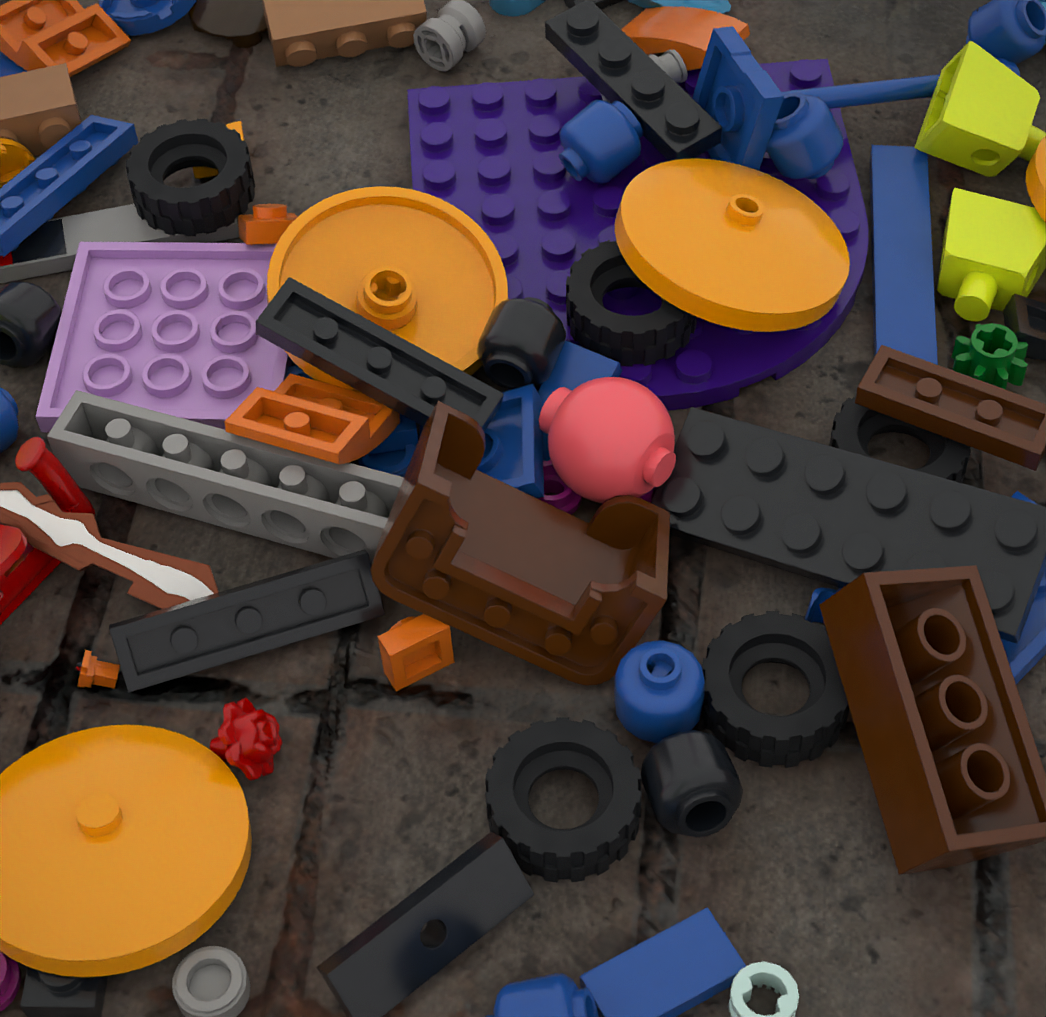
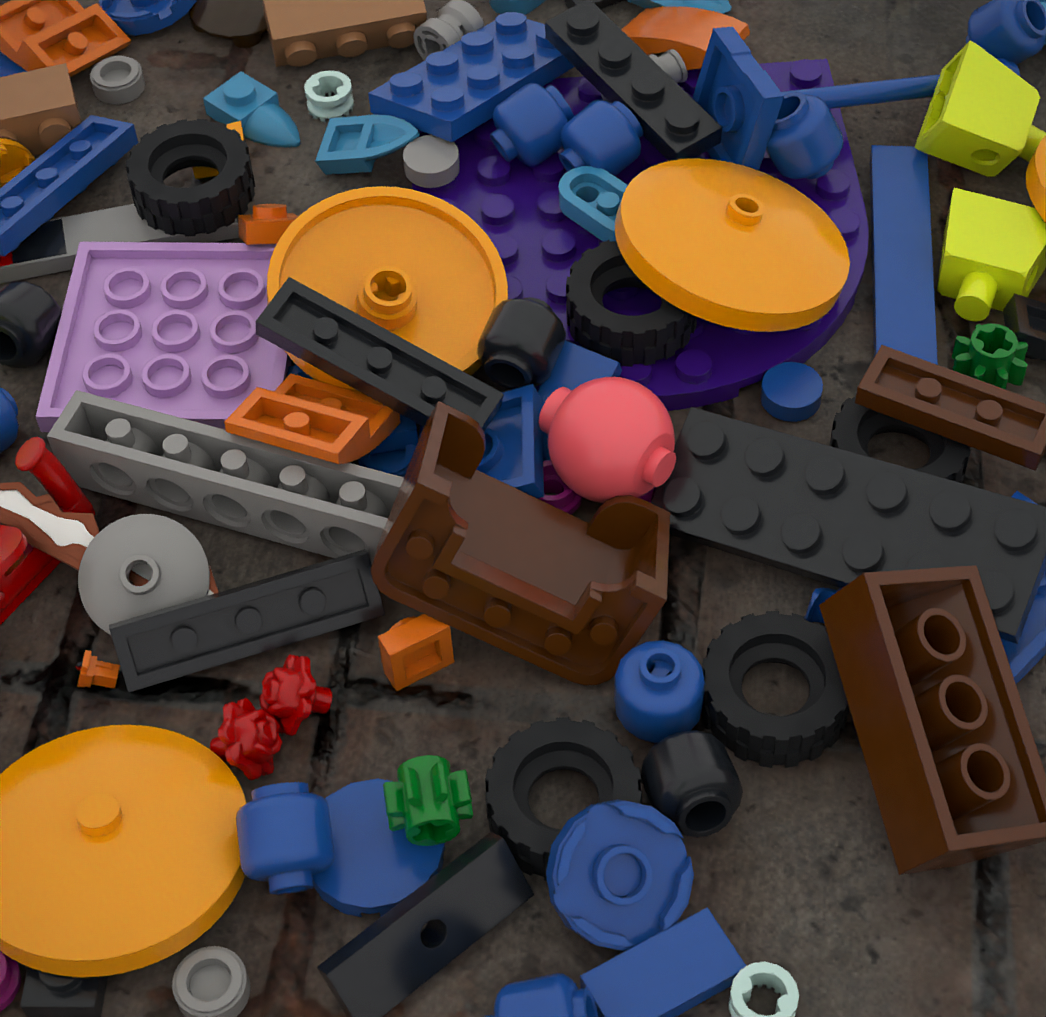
(117, 80): none -> light grey tile
(170, 549): none -> light grey dish
(256, 108): none -> dark azure plate
(285, 837): none -> blue head
(292, 694): none -> red plant
(331, 106): none -> light aqua bush
(357, 141): none -> dark azure plate
(371, 862): none -> blue tile
(428, 800): none -> green gear
(431, 161): none -> light grey tile
(467, 80): none -> blue plate
(530, 124): none -> blue head
(591, 199): none -> dark azure plate
(619, 874): none -> blue tile
(791, 391): none -> blue tile

